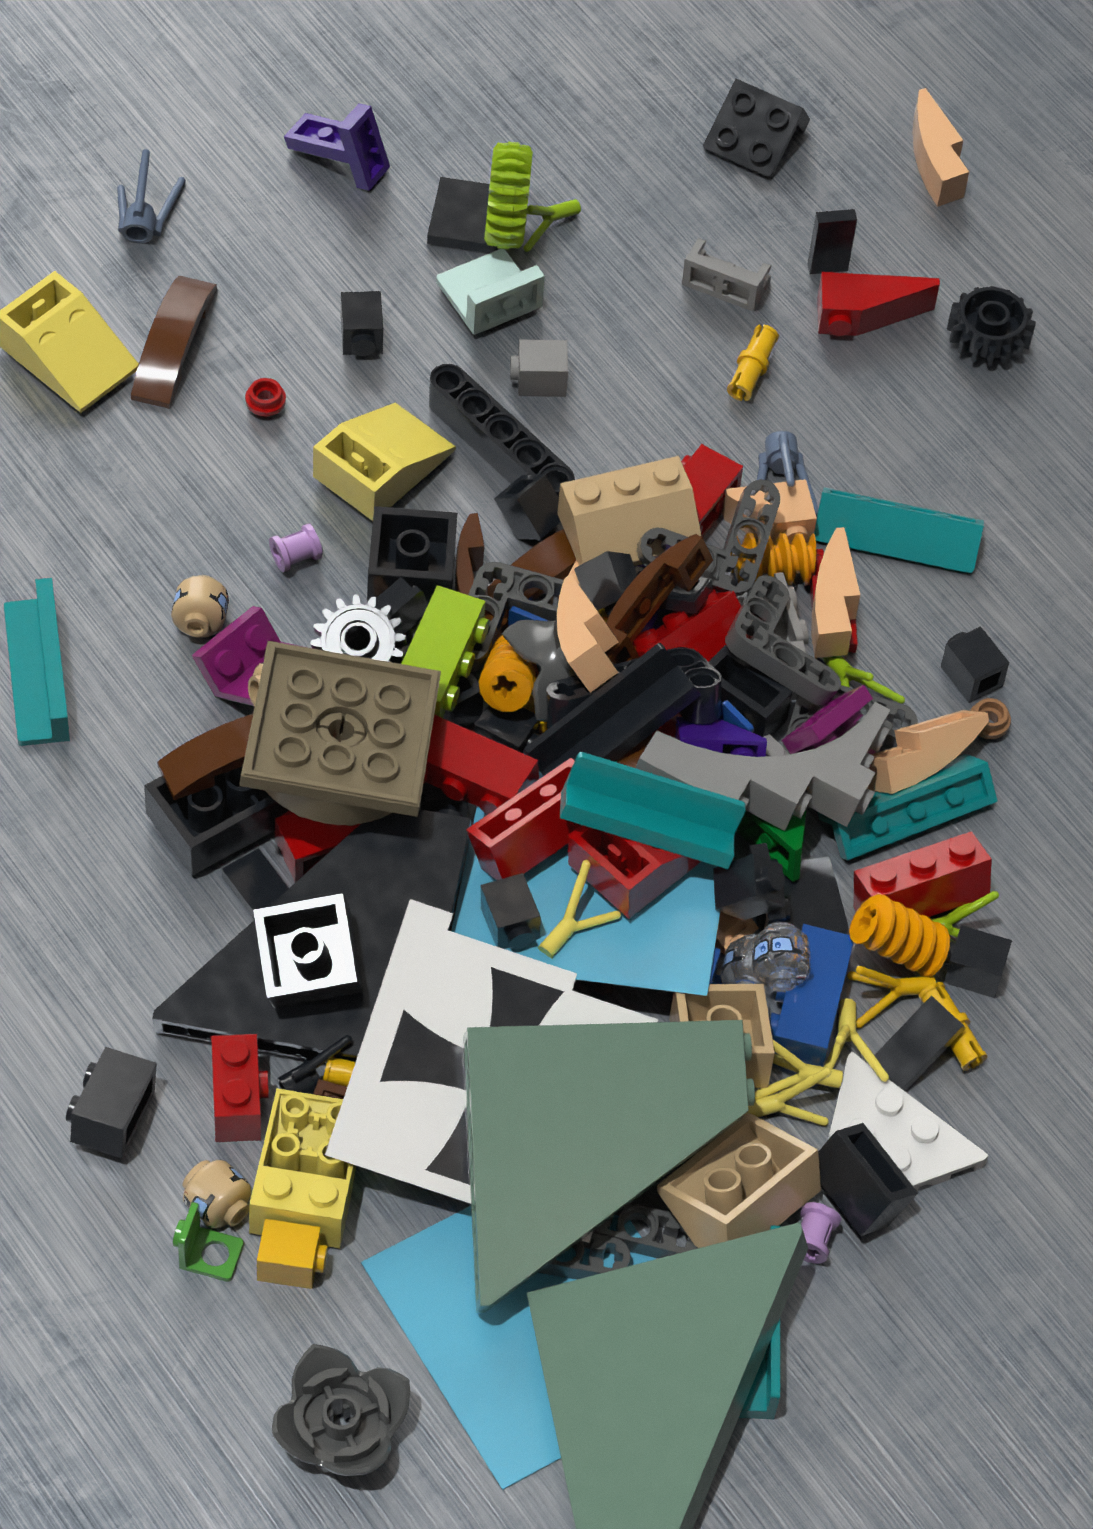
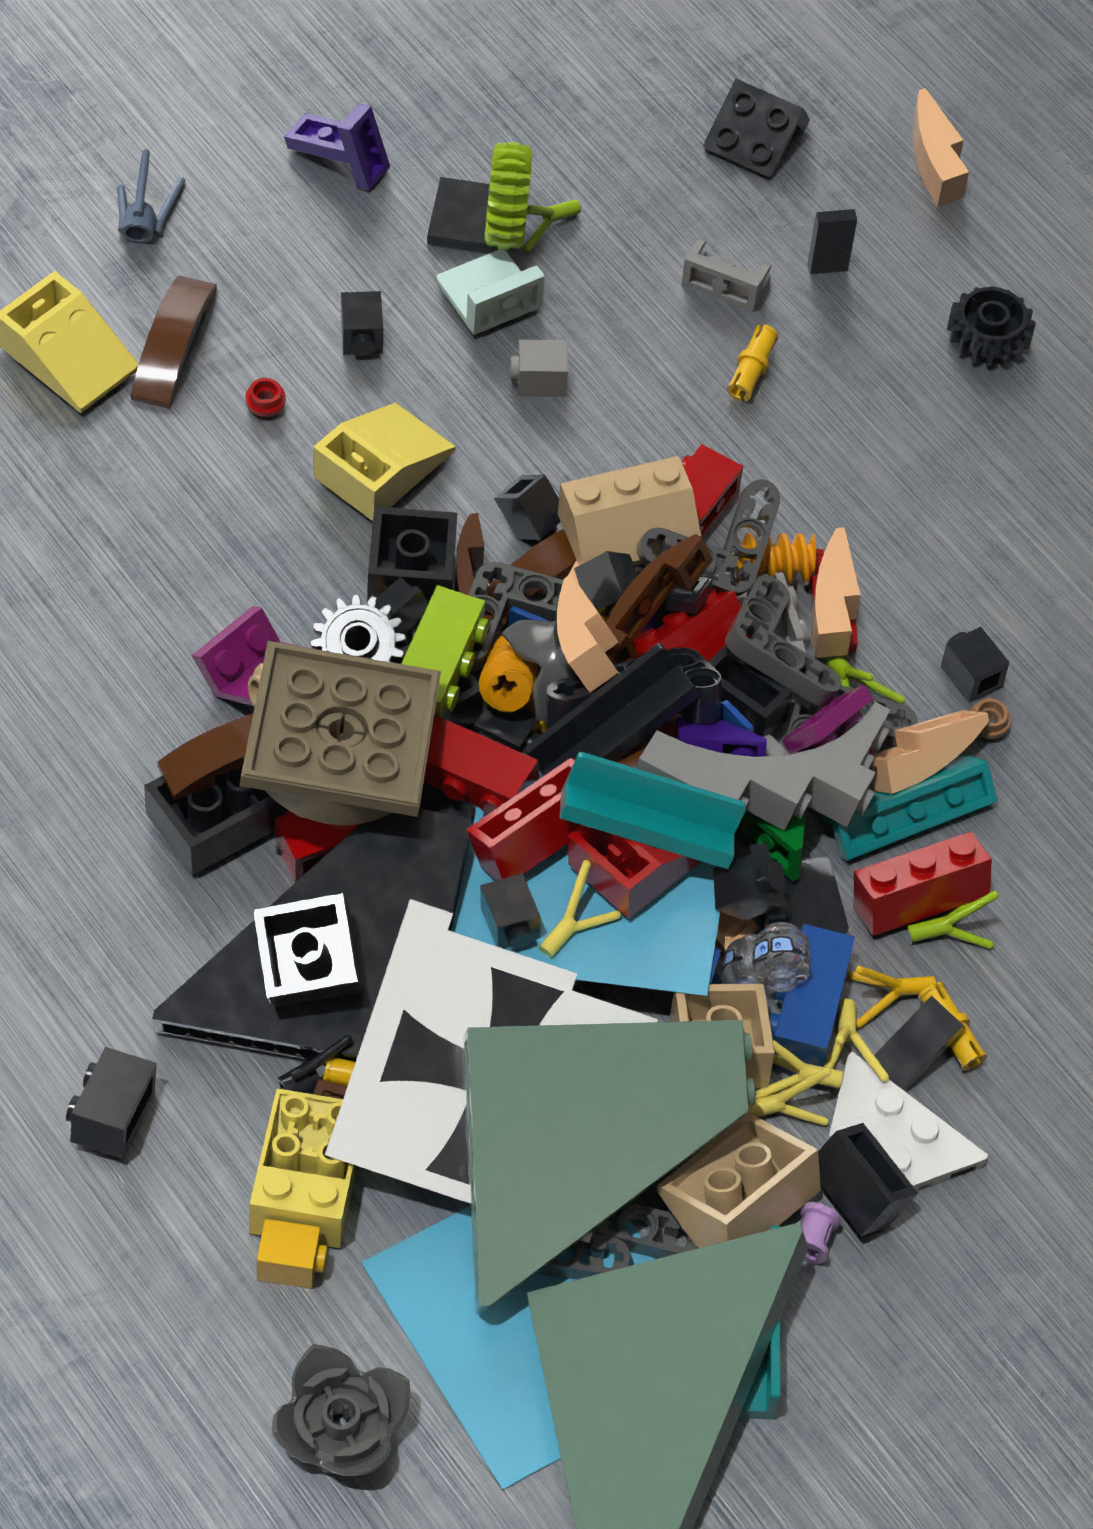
(36, 668): teal panel -> none
(193, 1239): bright green bracket -> none
(200, 603): tan head -> none
(218, 1191): tan head -> none
(237, 1088): red brick -> none
(254, 881): black tile -> none
(295, 547): lavender bush -> none
(491, 428): black beam -> none
(783, 457): sand blue plant -> none
(793, 516): light nougat slope -> none
(867, 302): red slope -> none
(900, 530): teal panel -> none
(901, 935): light orange piece -> none
(976, 961): black brick -> none

